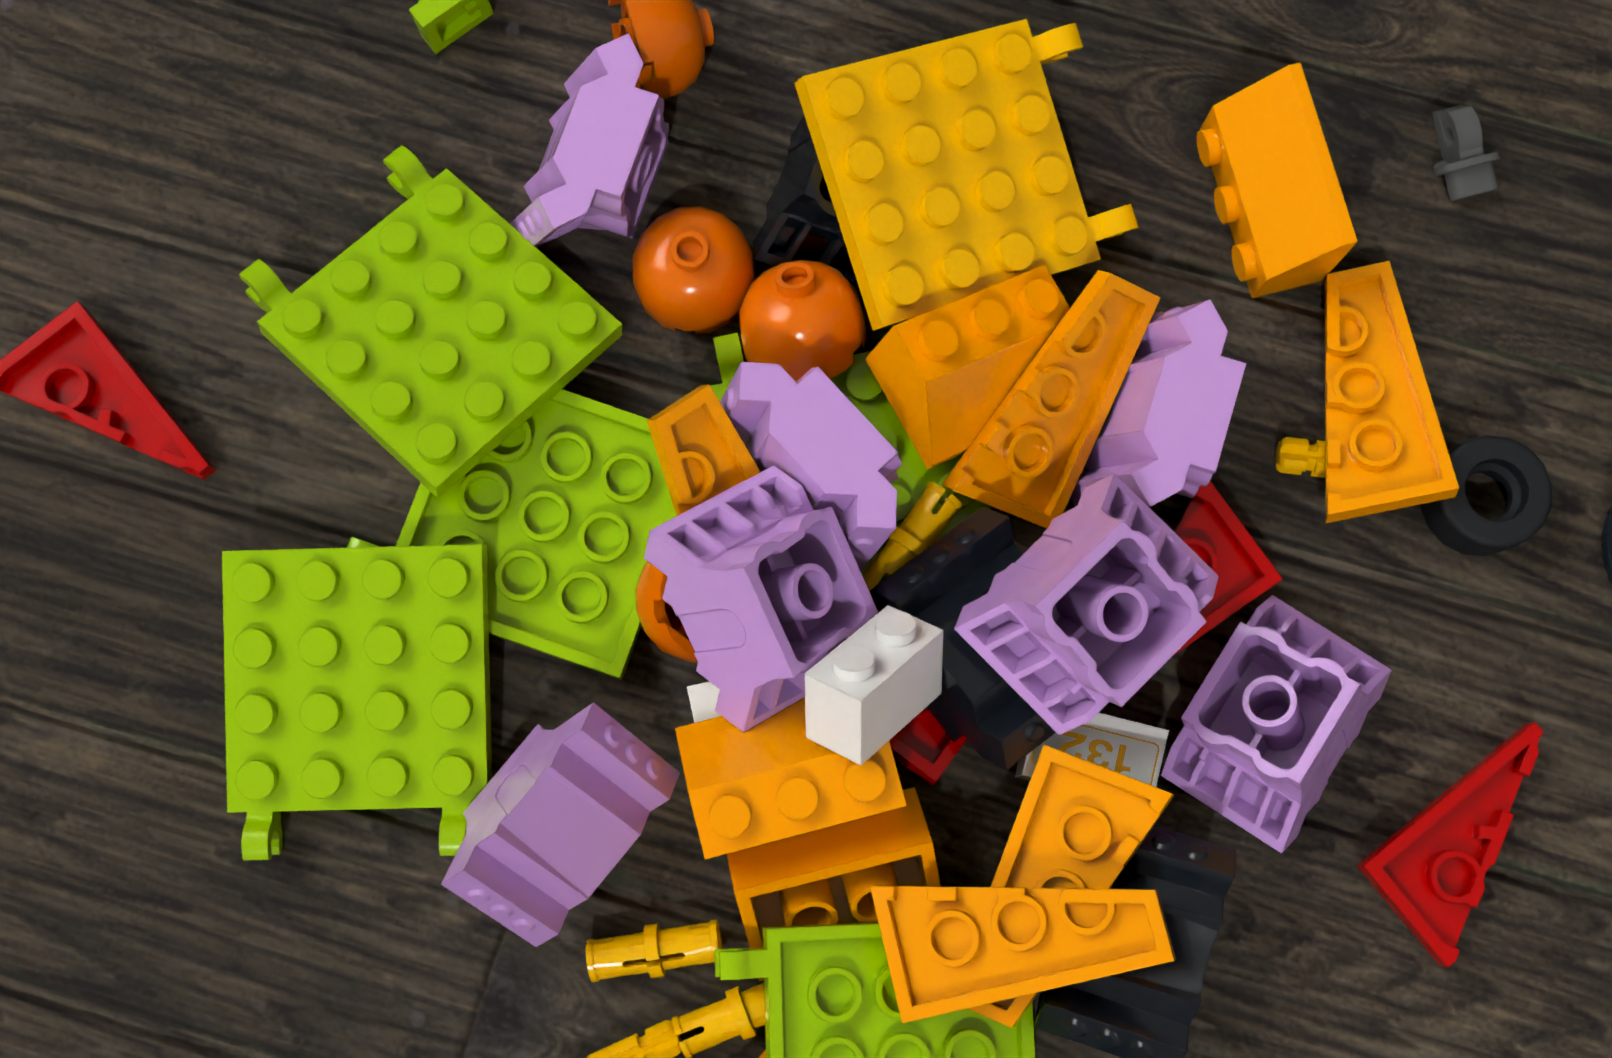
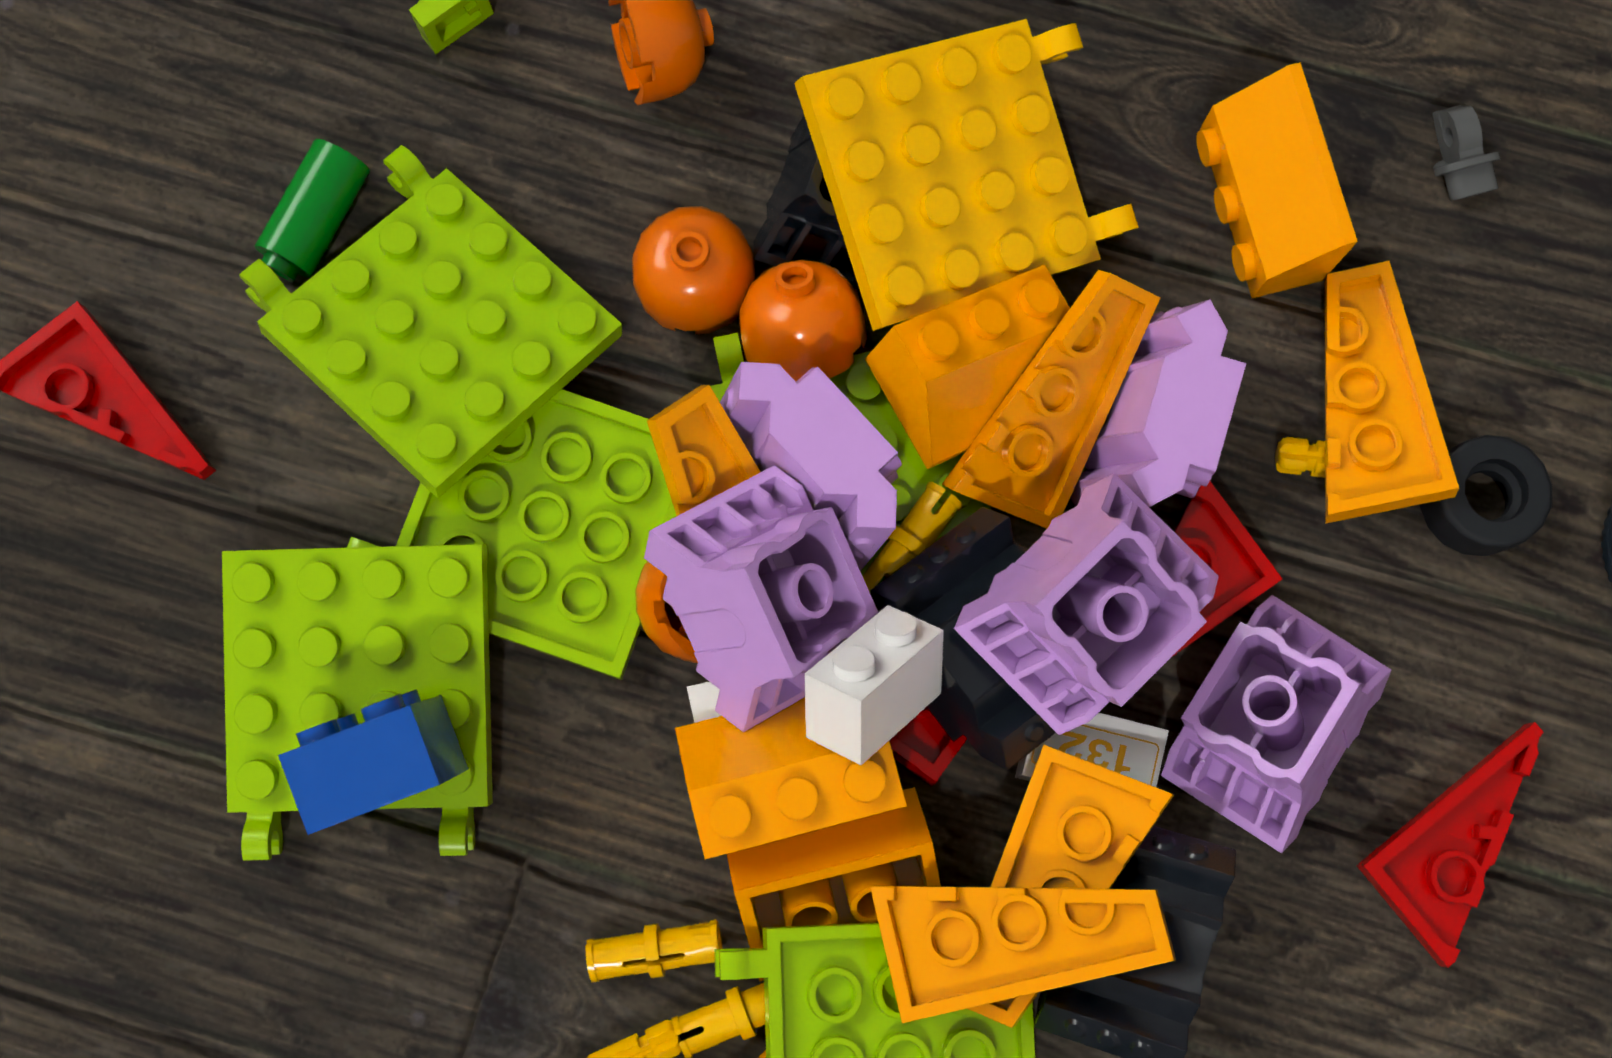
(311, 210): none -> green brick
(367, 765): none -> blue brick
(557, 822): lavender slope -> none
(600, 152): lavender slope -> none

